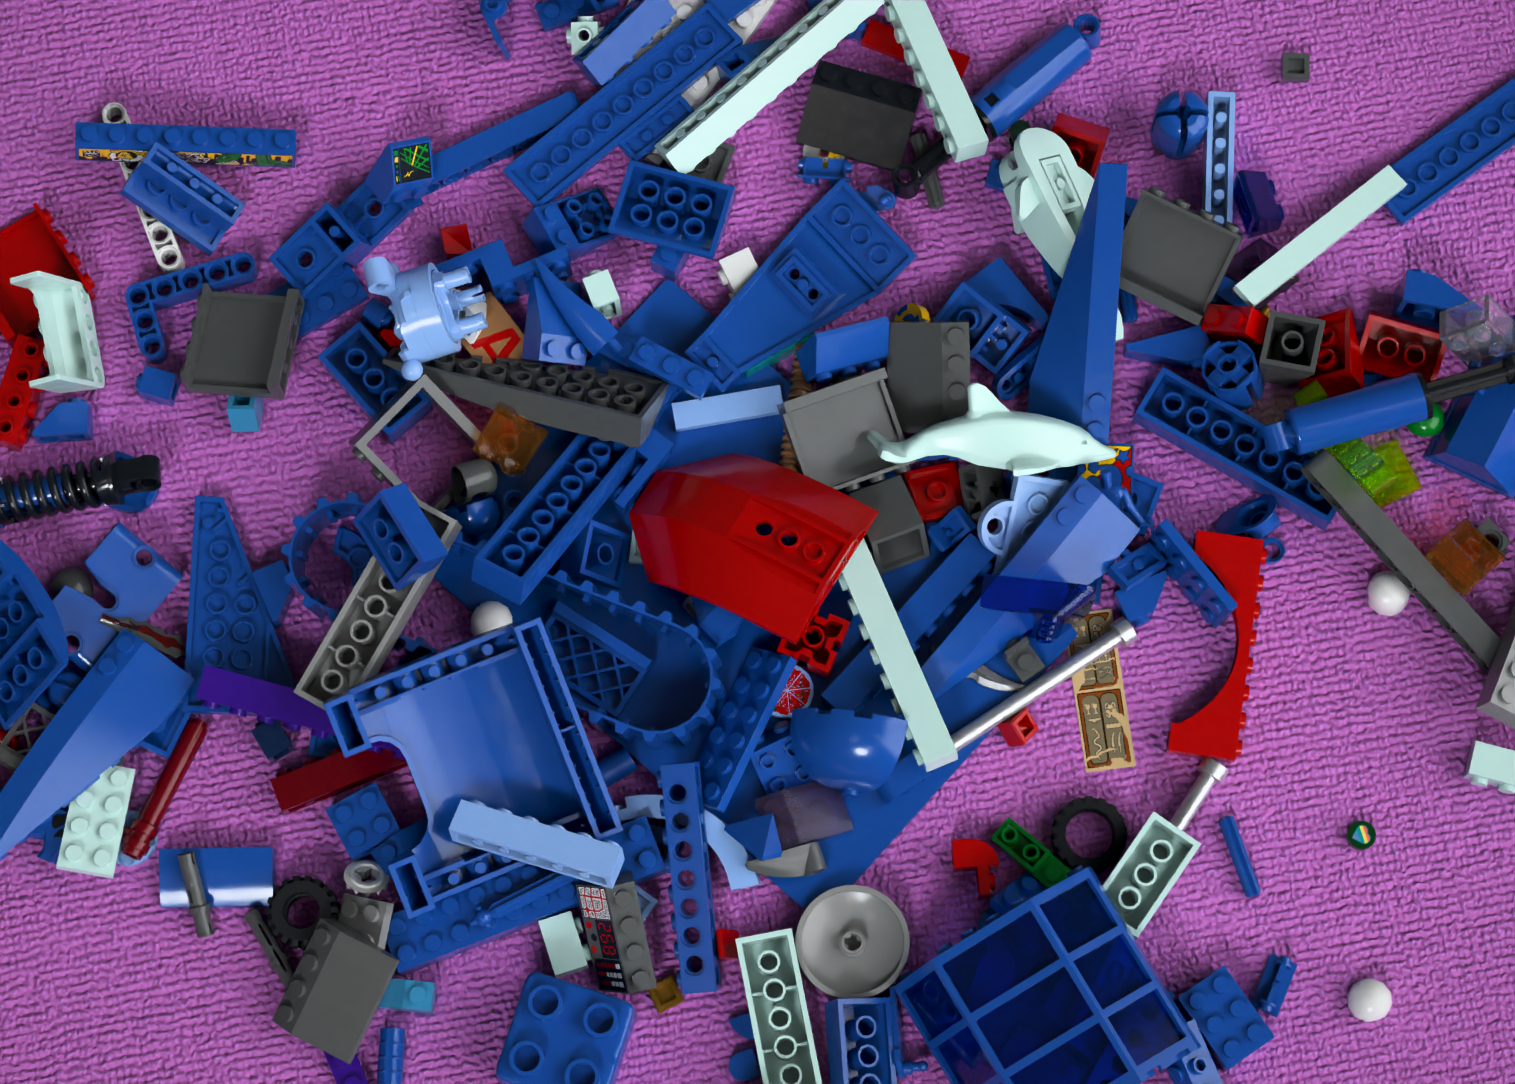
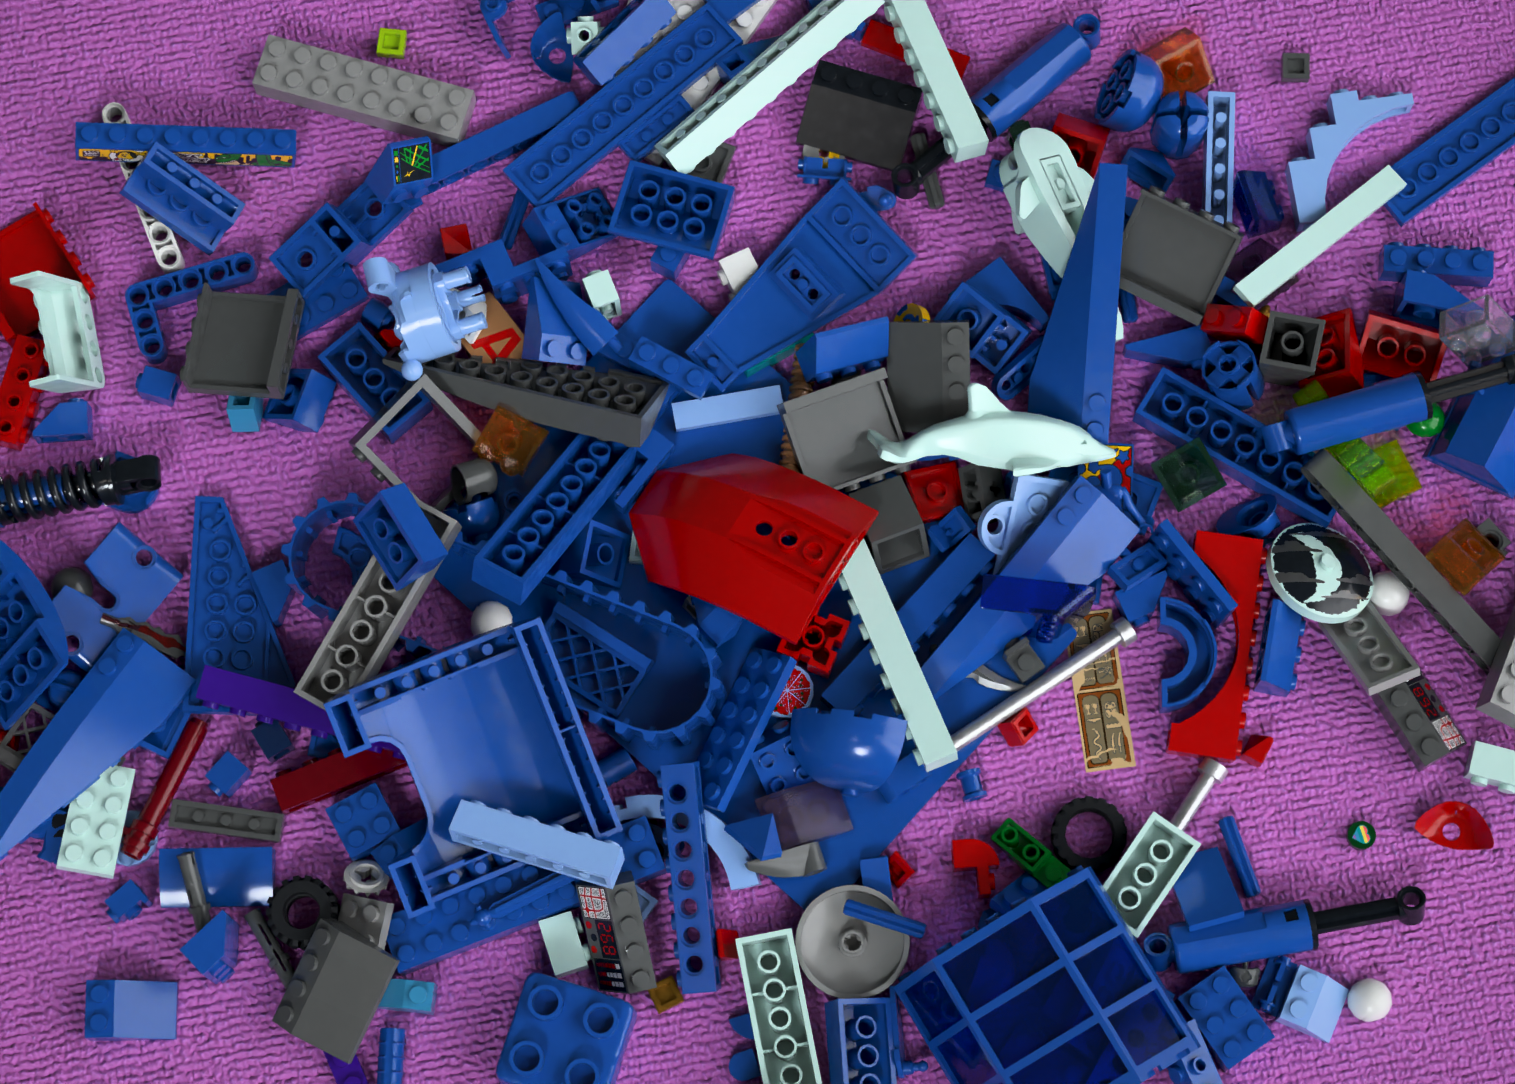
(127, 902): none -> blue brick
(130, 1010): none -> slope
(215, 948): none -> blue slope
(226, 821): none -> dark grey plate
(227, 775): none -> blue brick
(303, 403): none -> blue slope
(364, 91): none -> light grey brick
(391, 43): none -> lime plate
(513, 220): none -> blue axle
(549, 36): none -> blue piece
(876, 874): none -> blue tile
(884, 918): none -> blue axle
(900, 869): none -> red slope
(971, 785): none -> blue bush
(1137, 92): none -> blue cylinder
(1148, 168): none -> blue slope
(1181, 62): none -> clear orange slope
(1188, 473): none -> slope
(1199, 649): none -> blue brick
(1207, 892): none -> blue tile
(1245, 977): none -> dark grey piece
(1256, 749): none -> red slope
(1273, 932): none -> blue piece
(1279, 650): none -> blue slope
(1312, 1004): none -> light blue slope
(1319, 573): none -> dish
(1347, 119): none -> light blue arch
(1371, 650): none -> light grey plate
(1419, 721): none -> dark grey slope
(1448, 263): none -> blue brick
(1473, 828): none -> red piece

